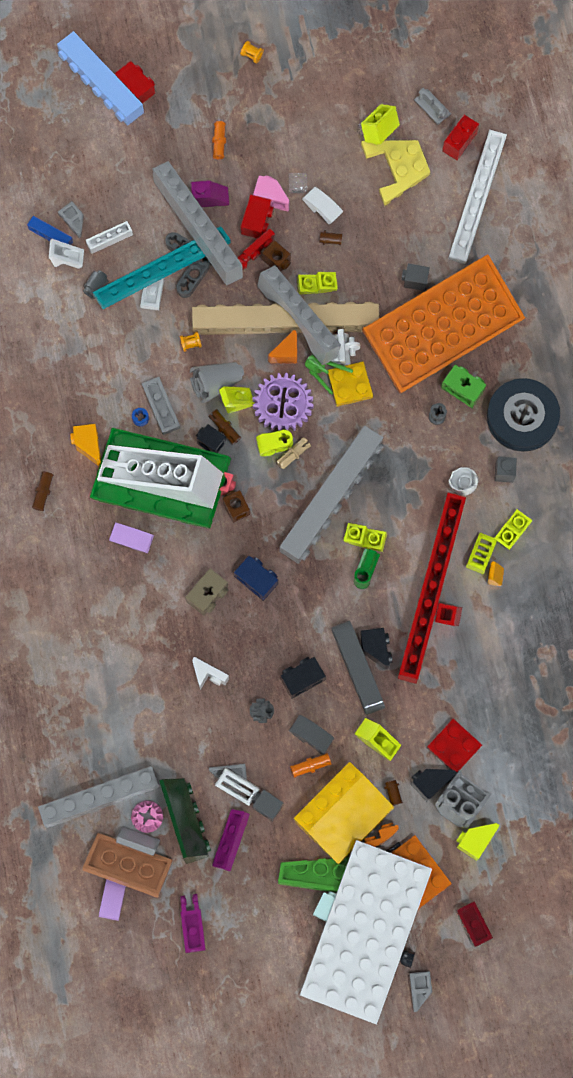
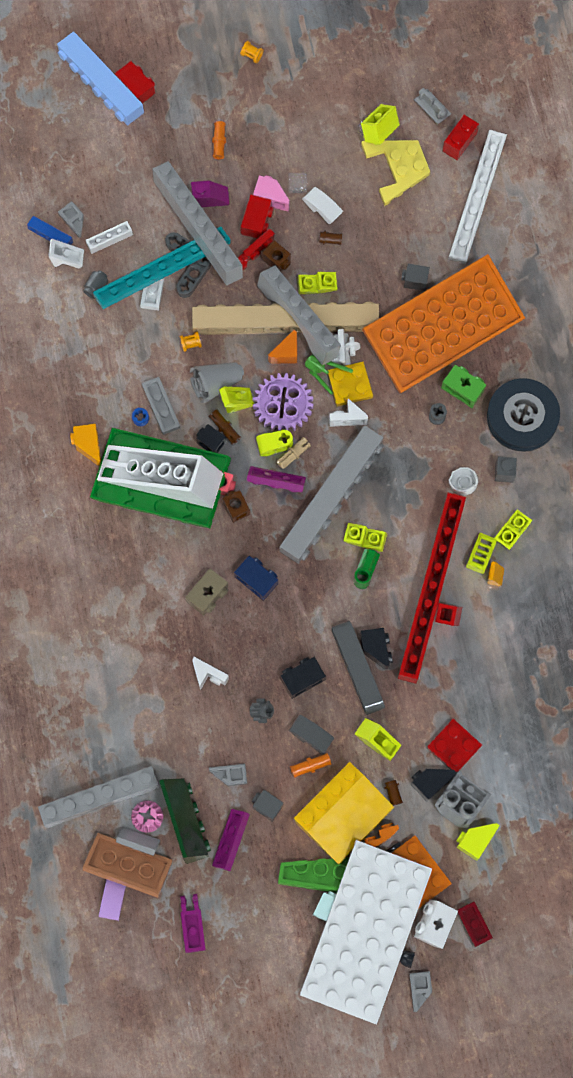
(42, 491): reddish brown pin -> none
(131, 537): lavender slope -> none
(223, 778): white tile -> none
(276, 479): none -> magenta plate
(354, 416): none -> white slope
(435, 933): none -> white brick

